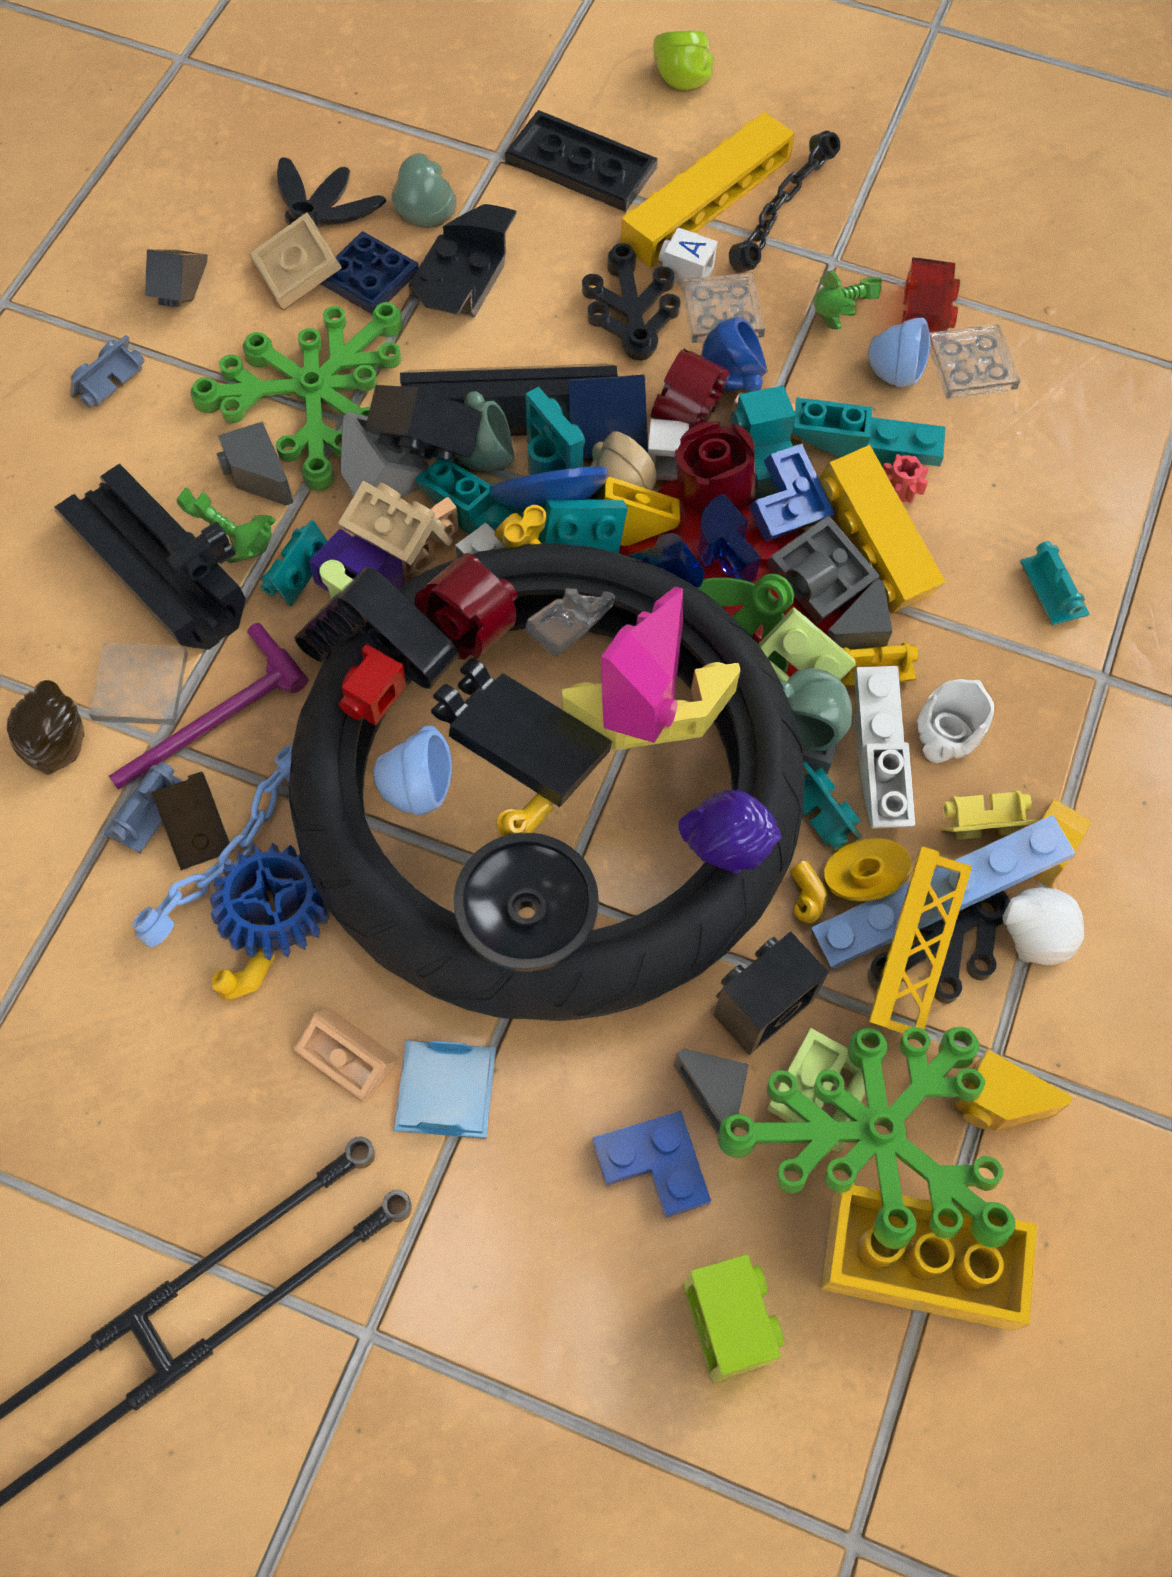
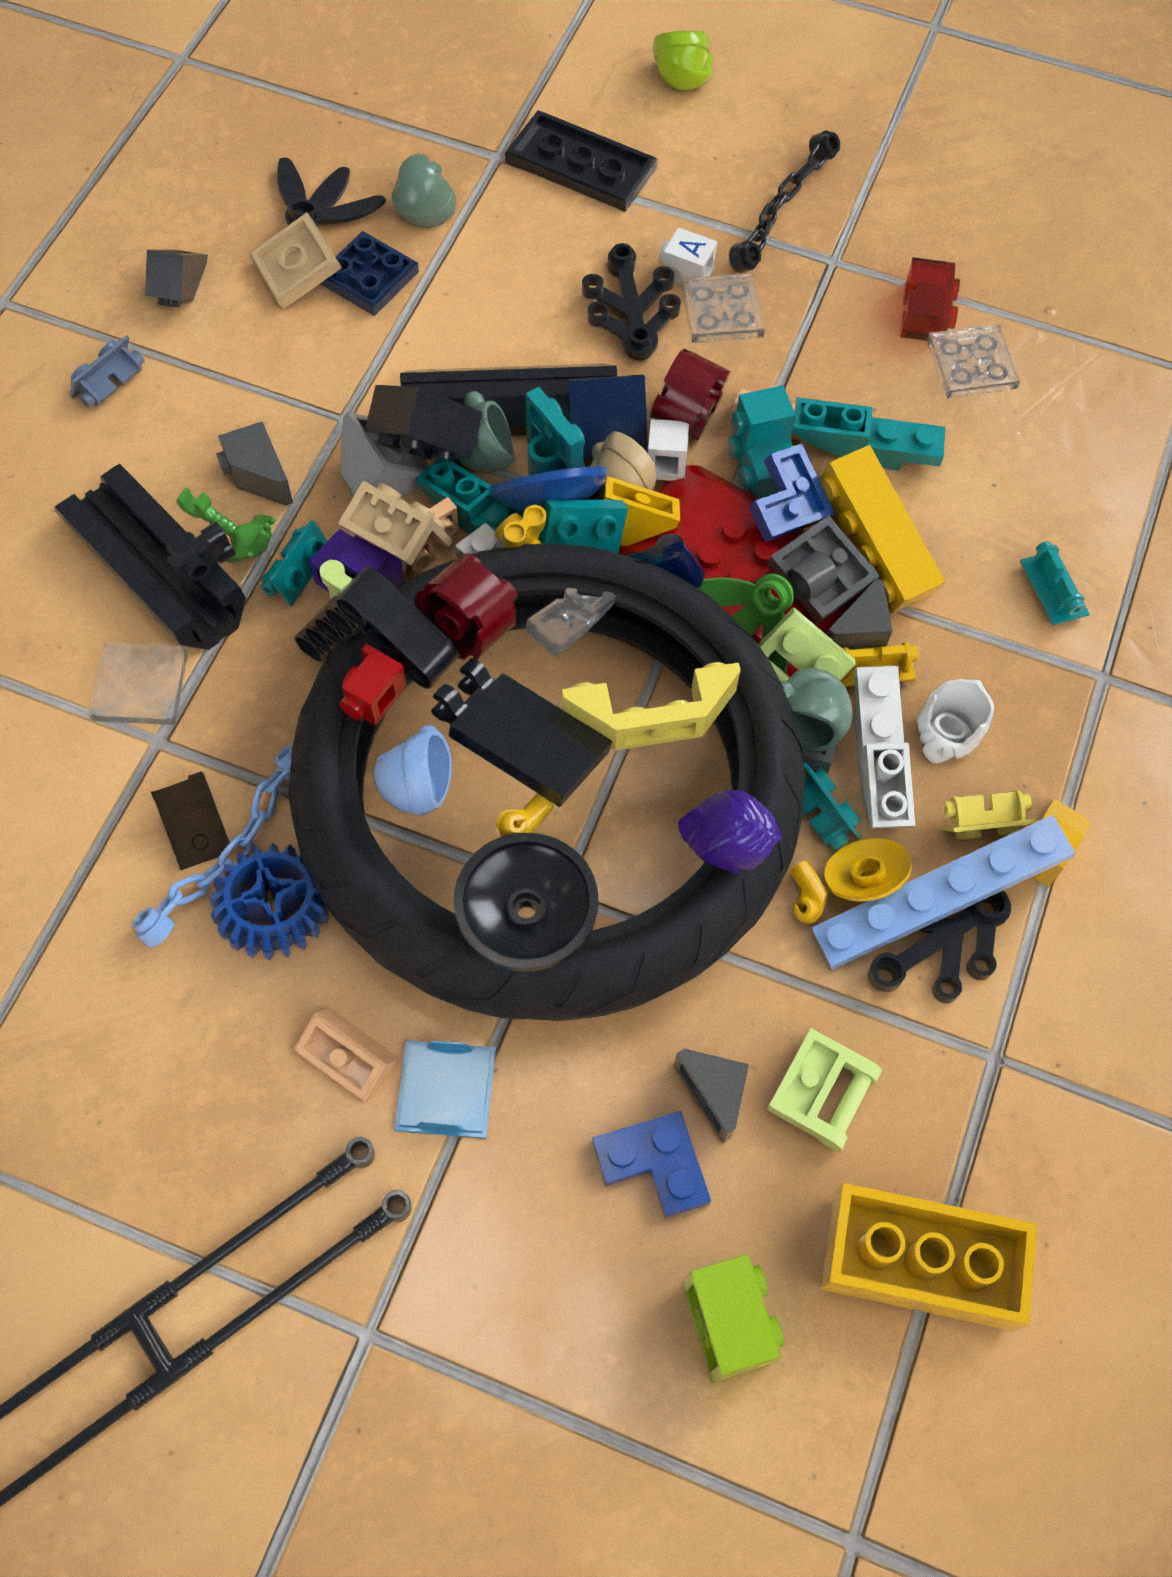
(46, 728): dark brown hair -> none
(139, 815): sand blue hinge -> none
(242, 982): yellow arm -> none
(281, 673): magenta bar -> none
(310, 384): bright green plant -> none
(464, 261): black piece -> none
(642, 671): dark pink wedge -> none
(708, 186): yellow brick -> none
(715, 463): dark red brick -> none
(724, 540): clear blue brick -> none
(738, 350): blue piece -> none
(768, 991): black brick -> none
(823, 1133): bright green plant -> none
(836, 301): bright green piece -> none
(901, 352): light blue piece -> none
(904, 935): yellow fence -> none
(907, 477): coral gear -> none
(1010, 1096): yellow slope -> none
(1044, 925): white hair -> none

